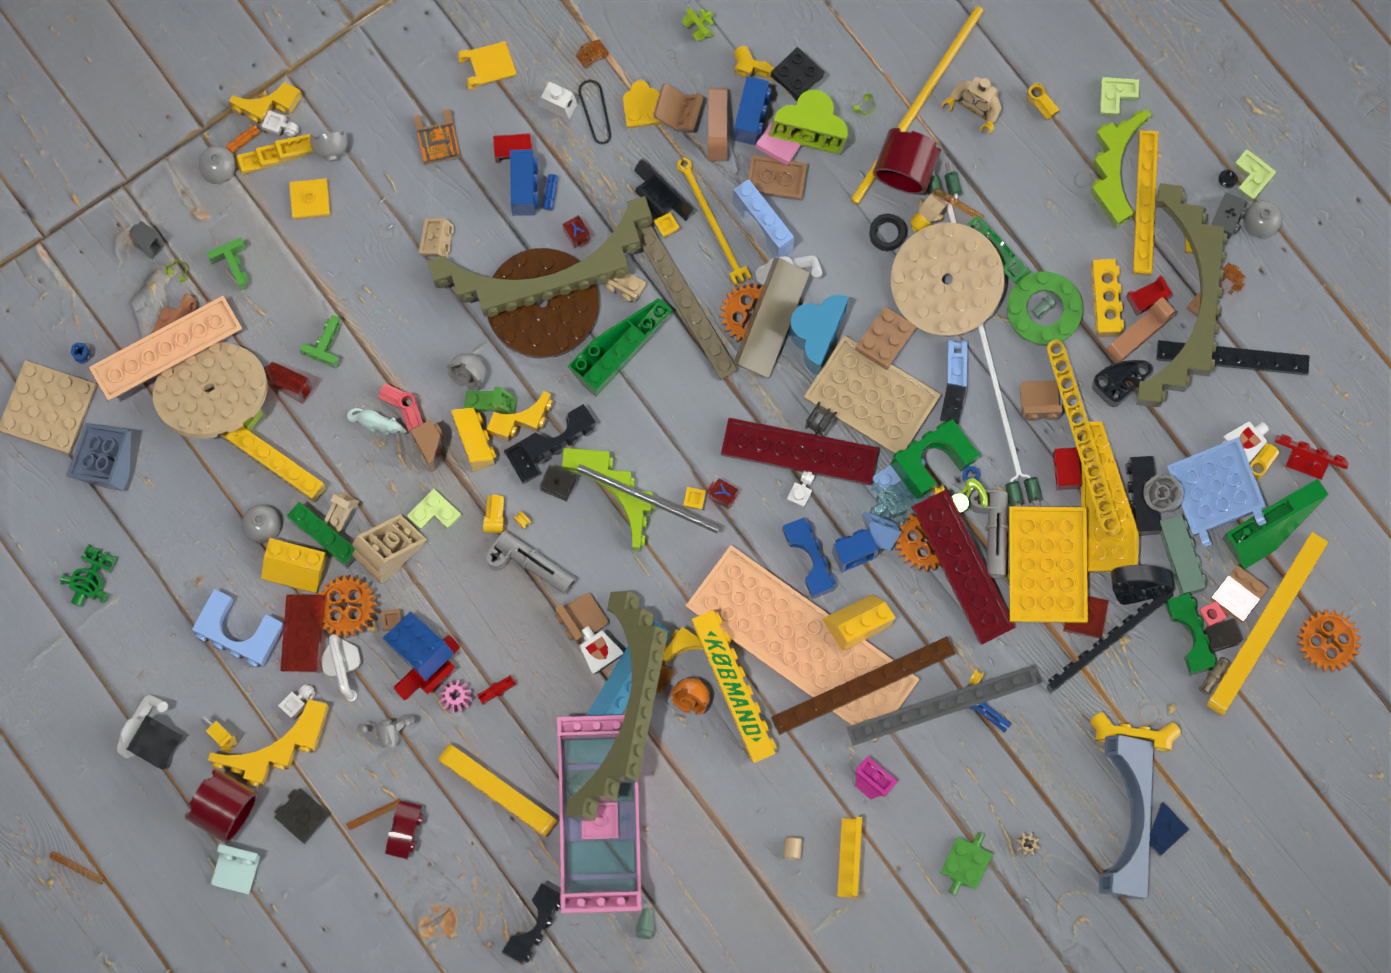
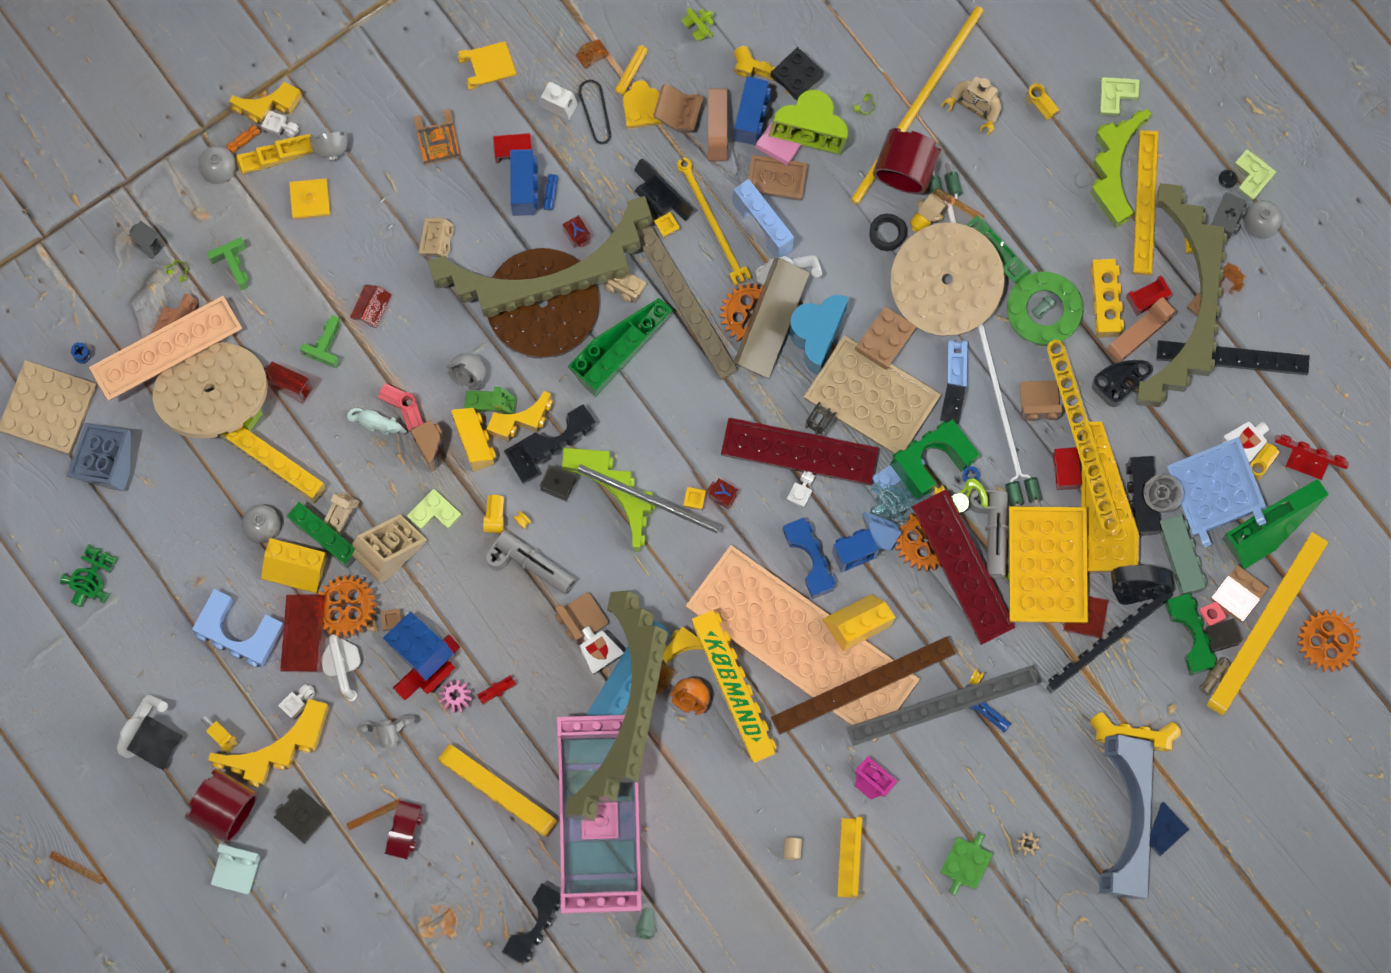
(371, 305): none -> clear red panel
(631, 70): none -> yellow axle

